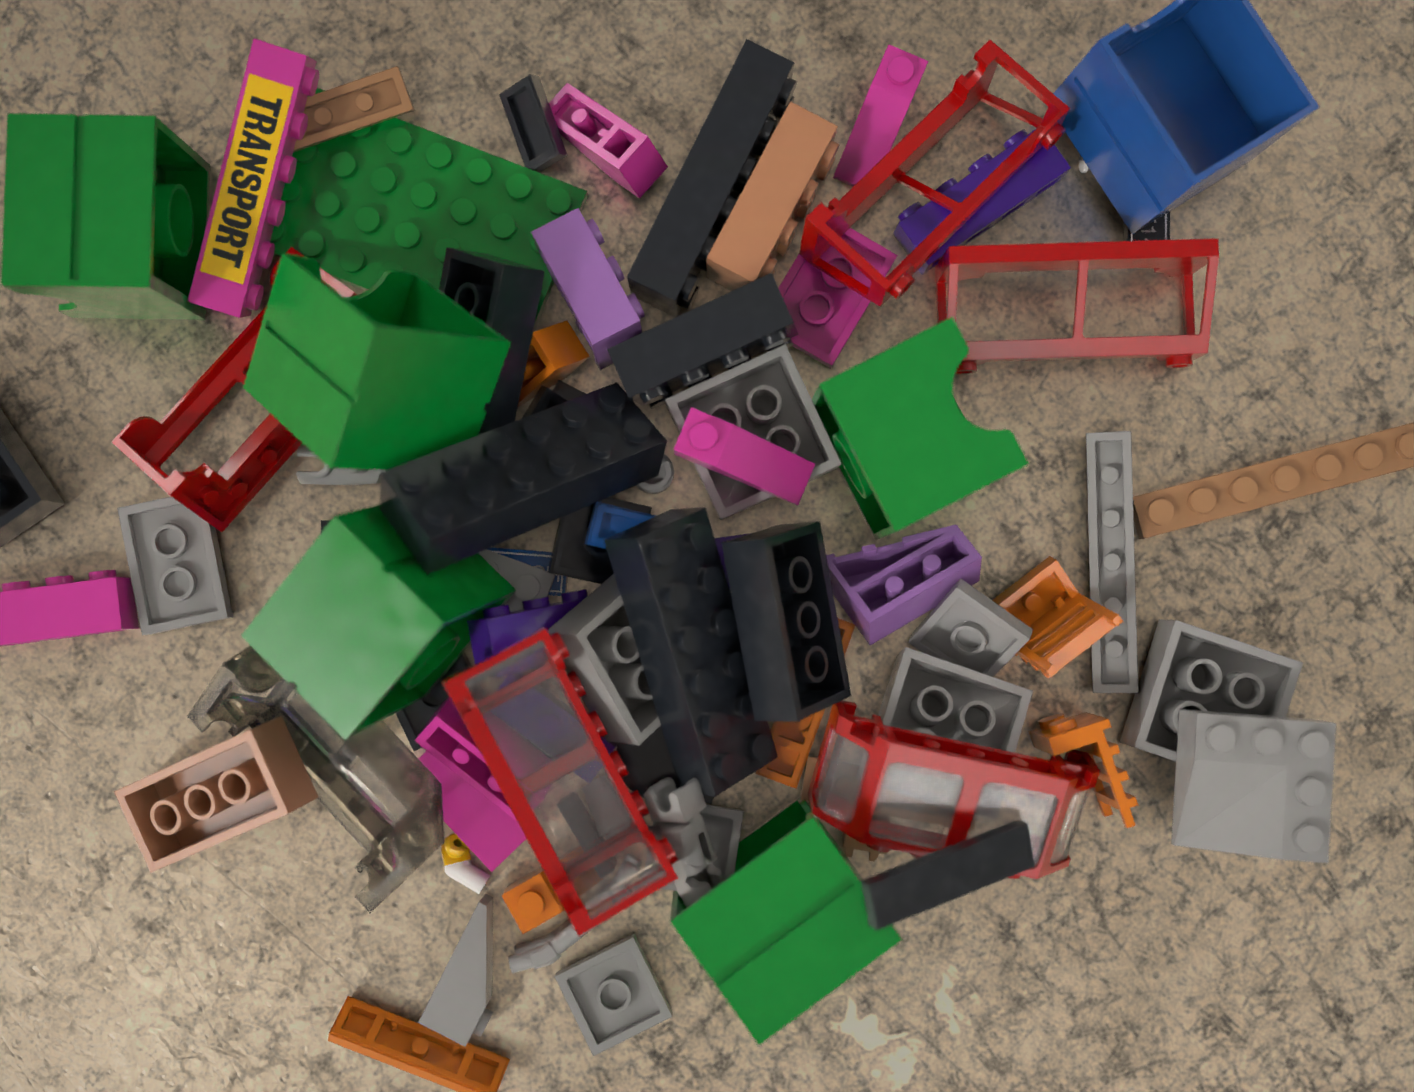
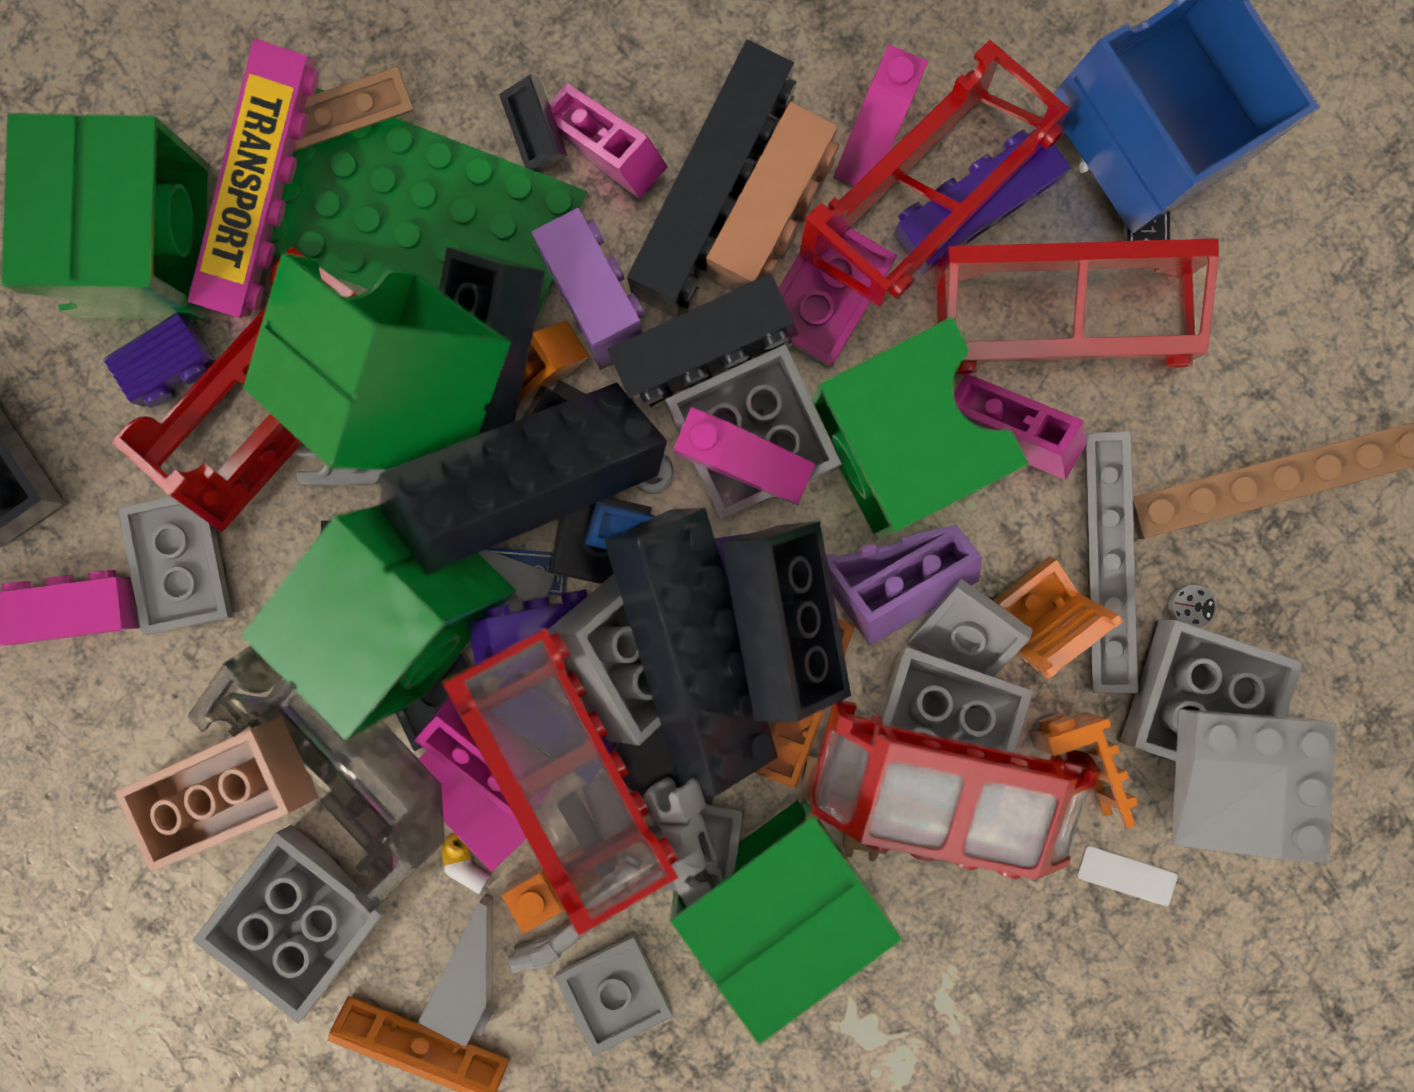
(160, 361): none -> dark purple brick
(289, 923): none -> light grey slope
(947, 874): black tile -> none
(1046, 435): none -> dark pink slope
(1127, 876): none -> white sticker
(1192, 605): none -> light grey tile

